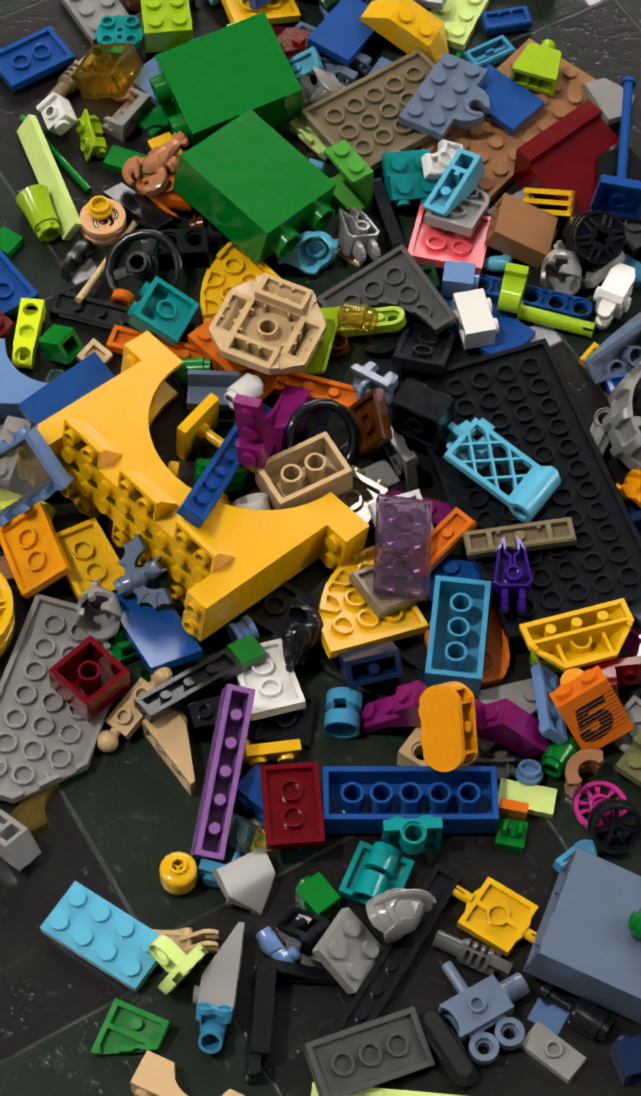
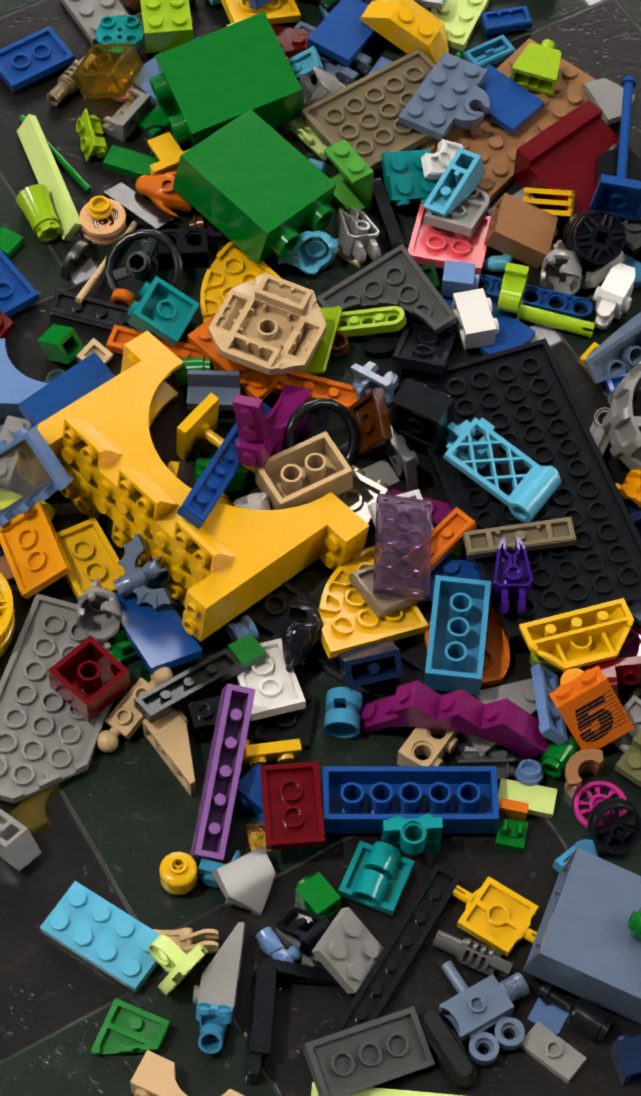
(28, 332): neon yellow leg -> none
(57, 113): white brick -> none
(156, 164): nougat animal -> none
(241, 833): clear light blue plate -> none
(247, 385): white brick -> none
(357, 316): clear yellow brick -> none
(398, 911): light grey helmet -> none
(448, 726): light orange brick -> none

